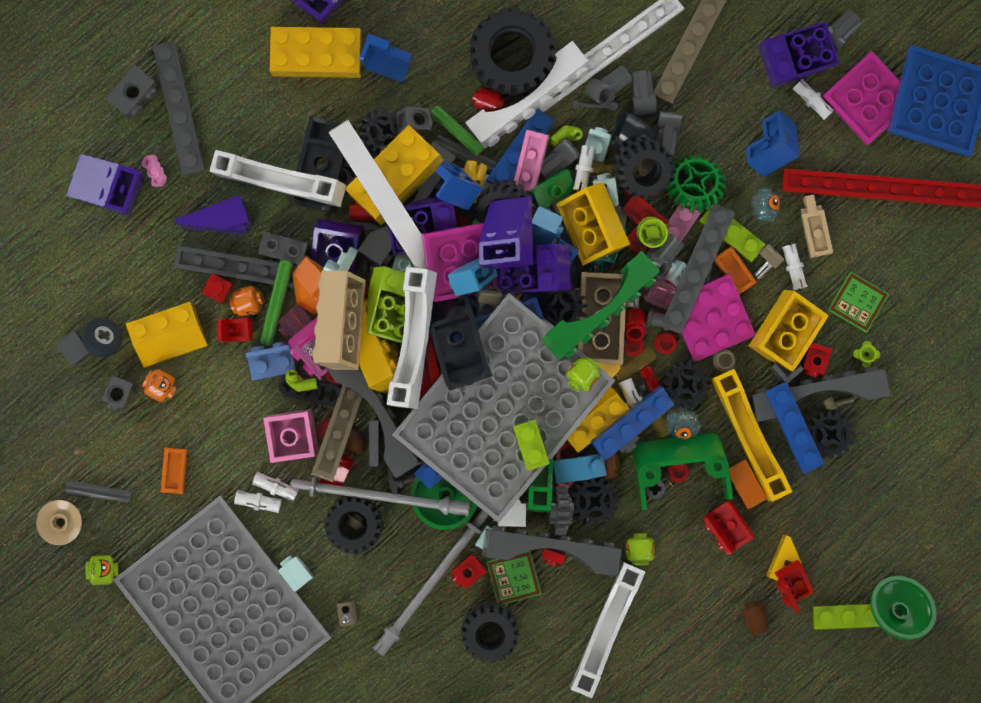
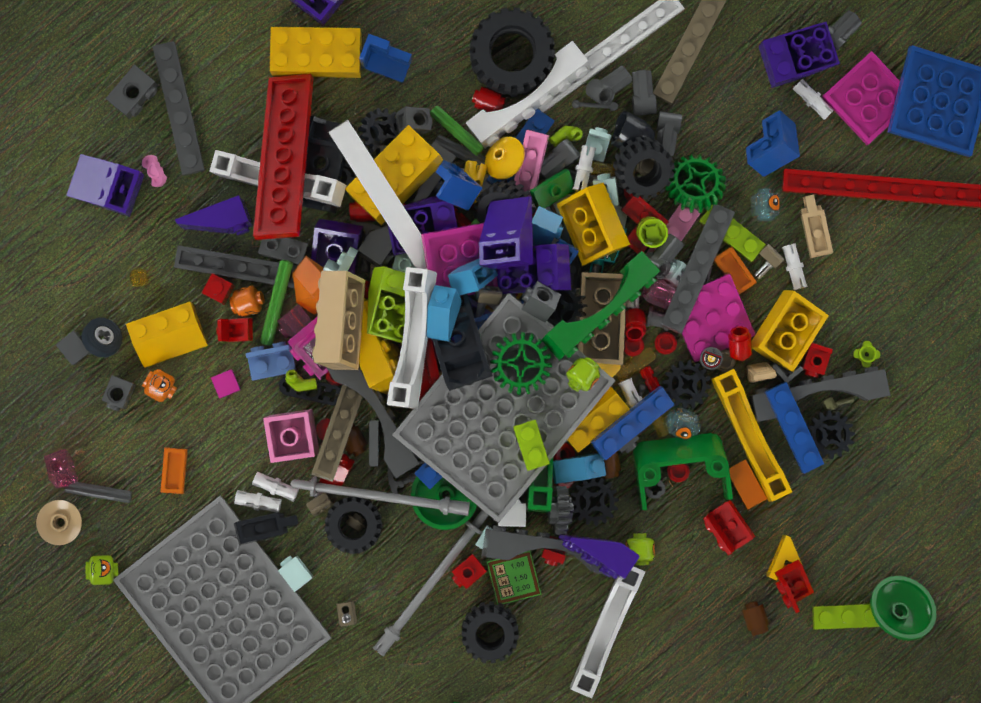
(55, 463): none -> clear pink brick
(138, 277): none -> clear yellow hinge
(225, 383): none -> dark pink tile
(263, 527): none -> black hinge
(283, 157): none -> red plate
(319, 503): none -> dark tan piece
(442, 312): none -> dark azure slope
(505, 158): none -> yellow dish
(505, 362): none -> green gear
(540, 301): none -> dark grey brick
(611, 556): none -> dark purple slope
(711, 358): none -> tile
(740, 343): none -> red brick
(760, 372): none -> tan slope
(858, 302): tile -> none

